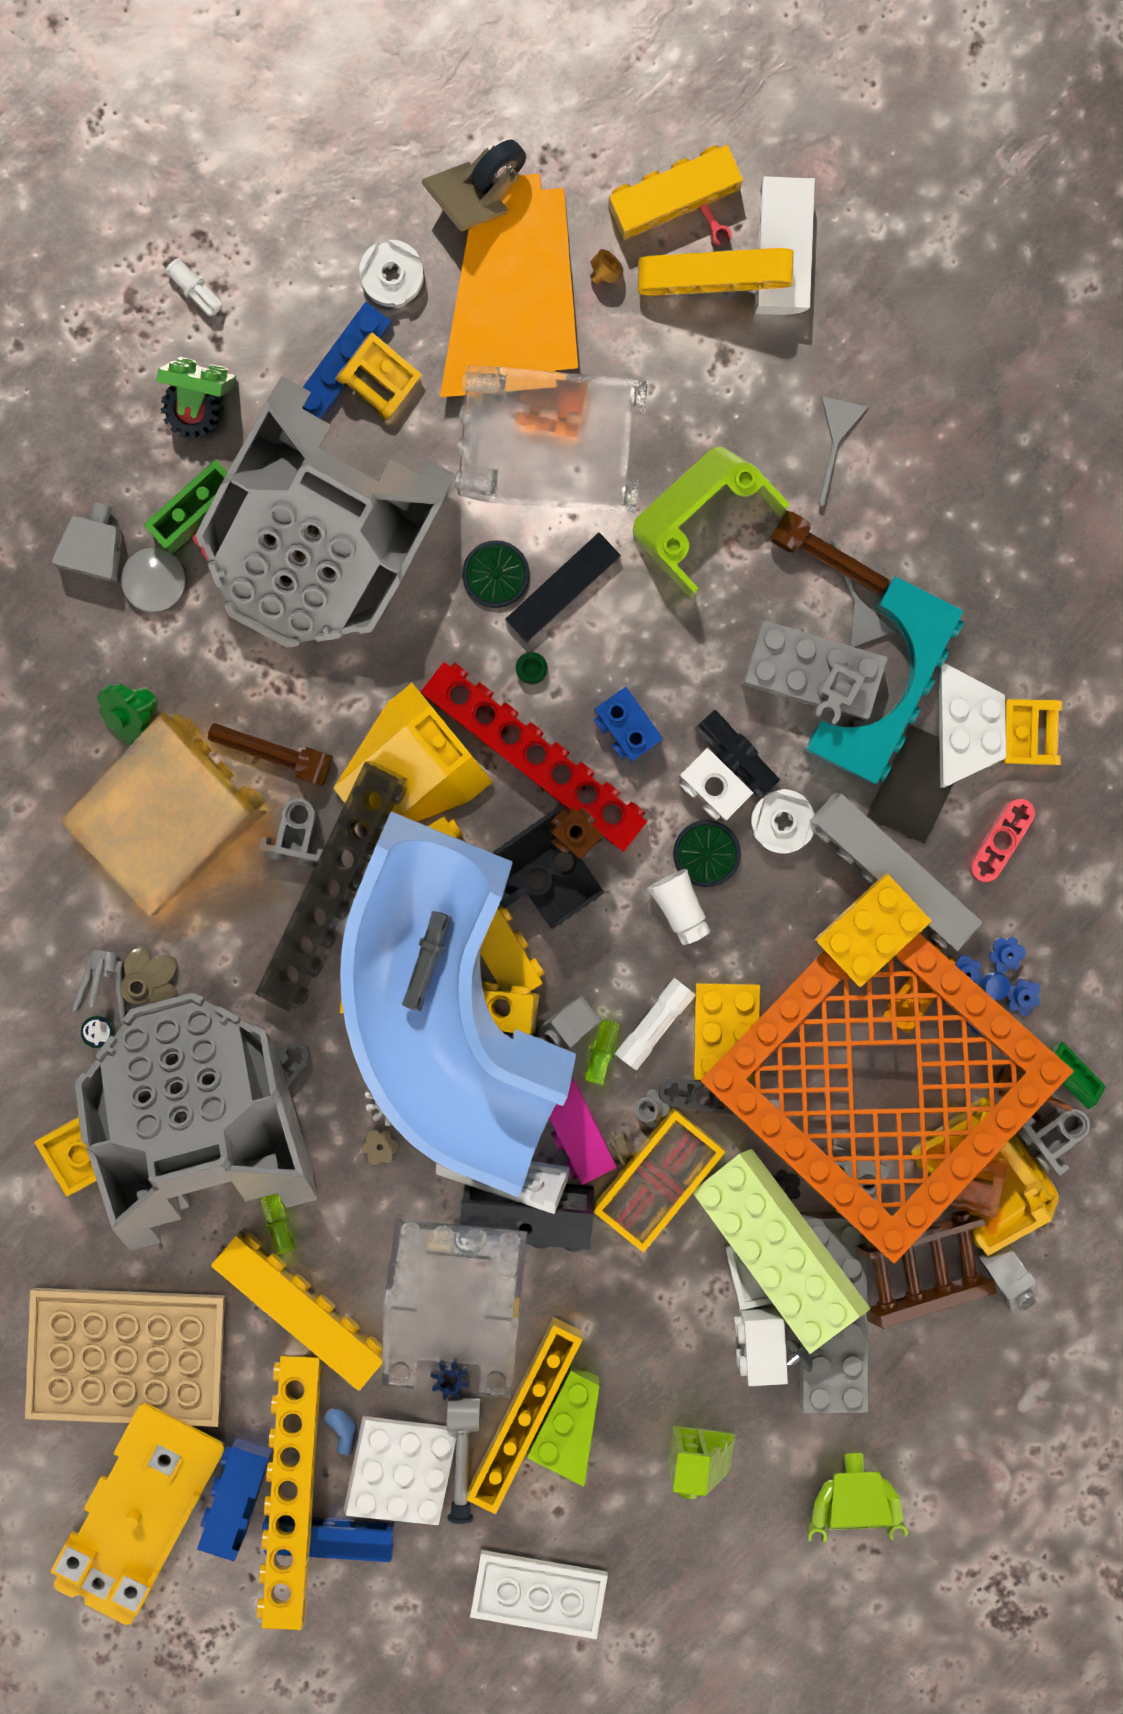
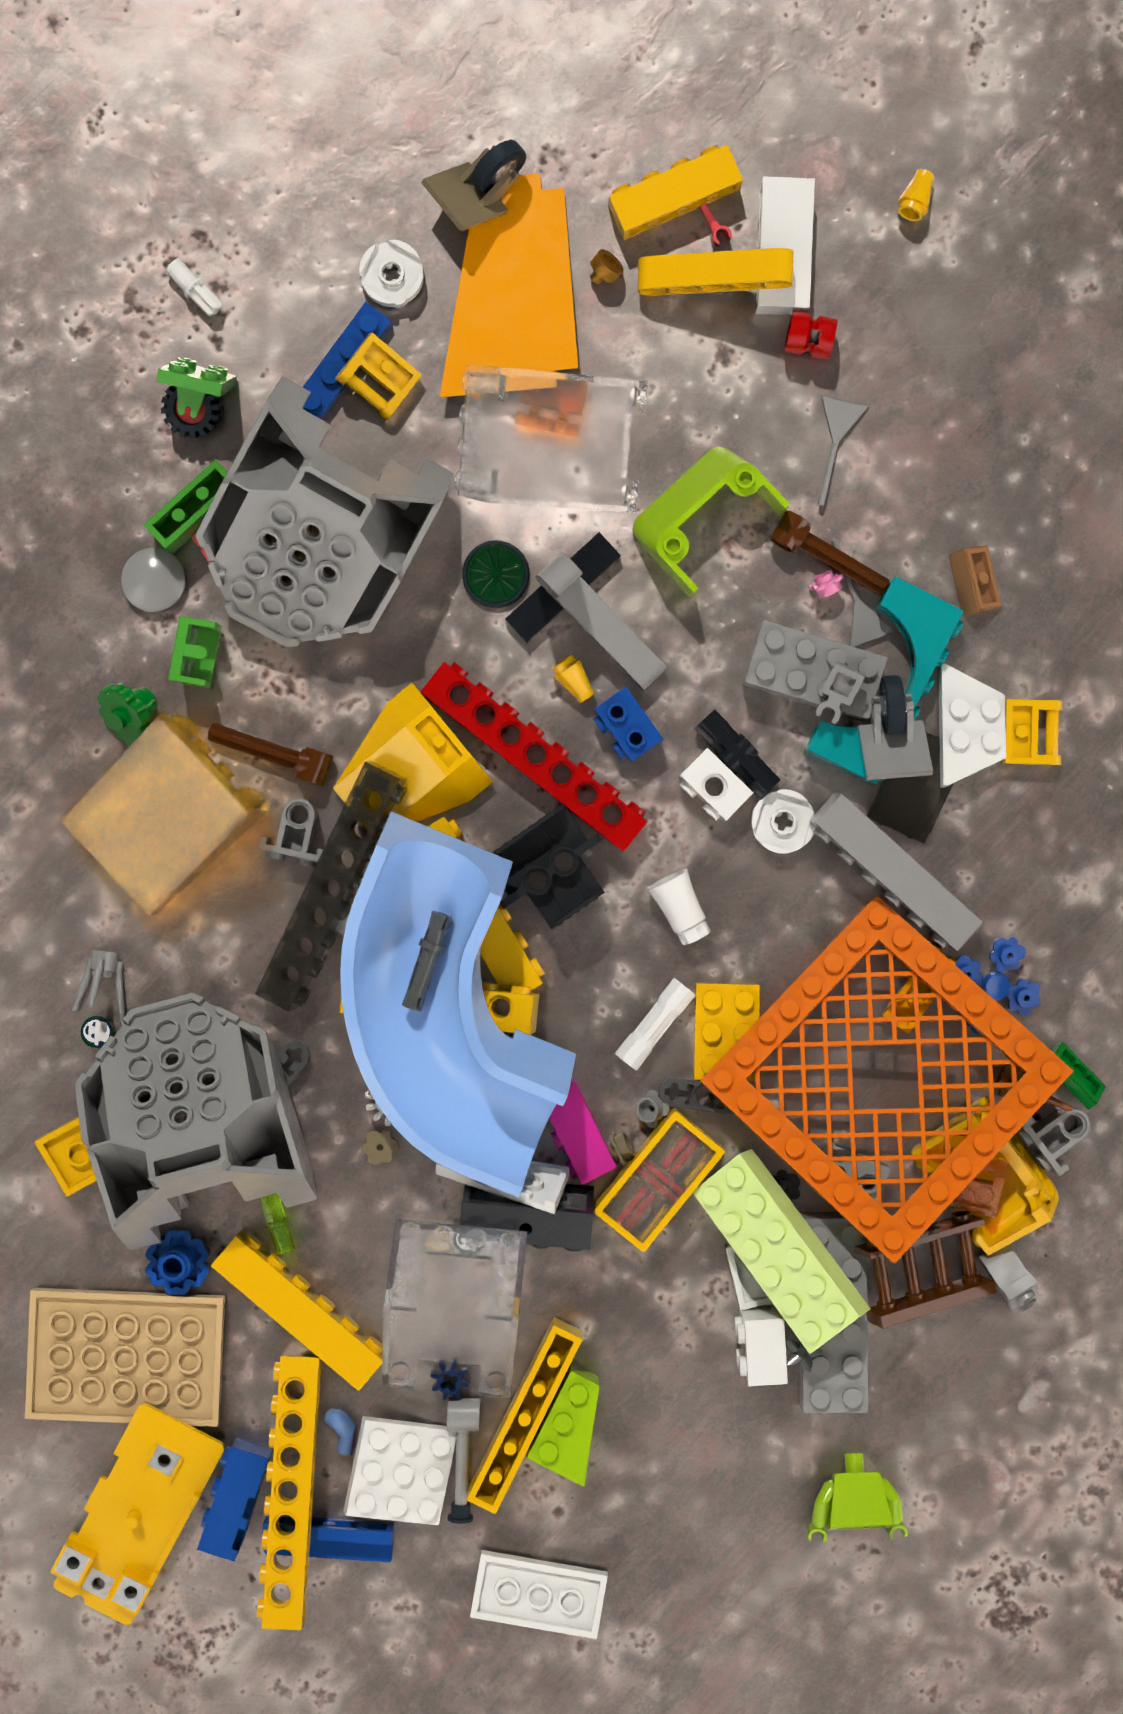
(91, 545): light grey torso -> none
(151, 974): dark tan plate -> none
(178, 1261): none -> blue plant
(195, 652): none -> bright green window
(531, 668): dark green tile -> none
(568, 1024): light grey pin -> none
(572, 676): none -> yellow cone
(586, 833): reddish brown brick -> none
(587, 608): none -> light grey beam
(602, 1051): clear neon green axle -> none
(698, 1460): lime wedge -> none
(707, 852): dark green wheel -> none
(799, 333): none -> red wheel
(826, 583): none -> bright pink plate
(873, 930): yellow plate -> none
(900, 743): none -> light grey plate
(916, 198): none -> yellow cone
(975, 580): none -> medium nougat slope
(1007, 816): coral beam -> none

